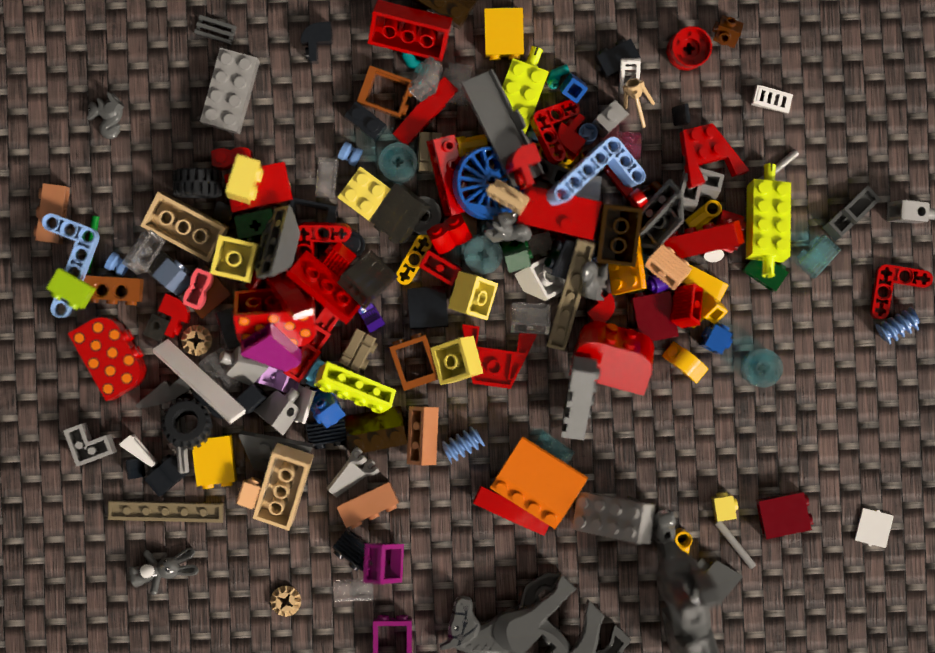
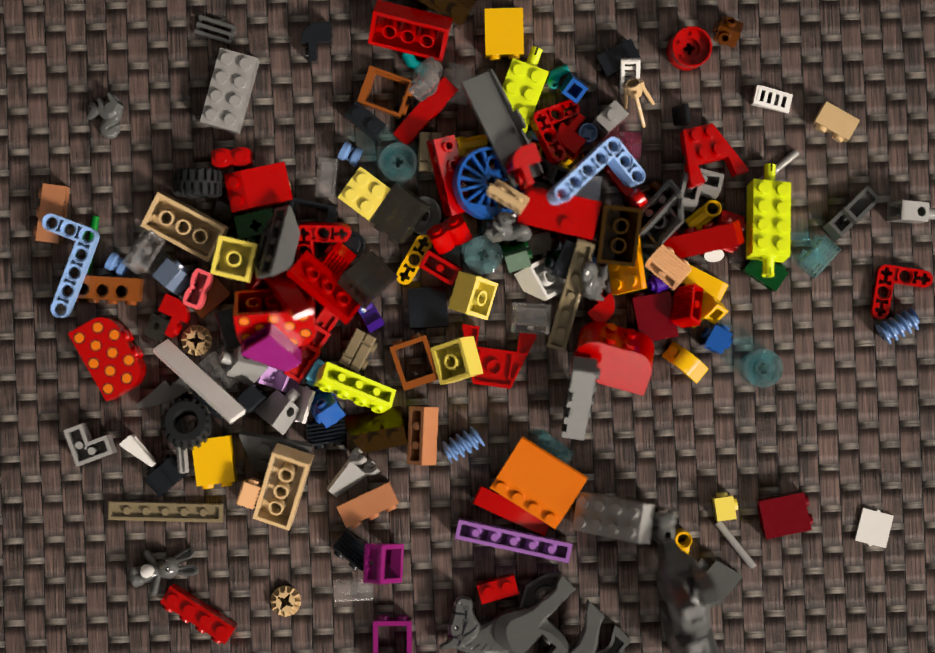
(71, 289): lime brick -> none
(135, 468): black slope -> none
(198, 613): none -> red brick
(243, 179): light yellow brick -> none
(497, 588): none -> red brick
(513, 540): none -> medium lavender brick
(835, 122): none -> tan brick

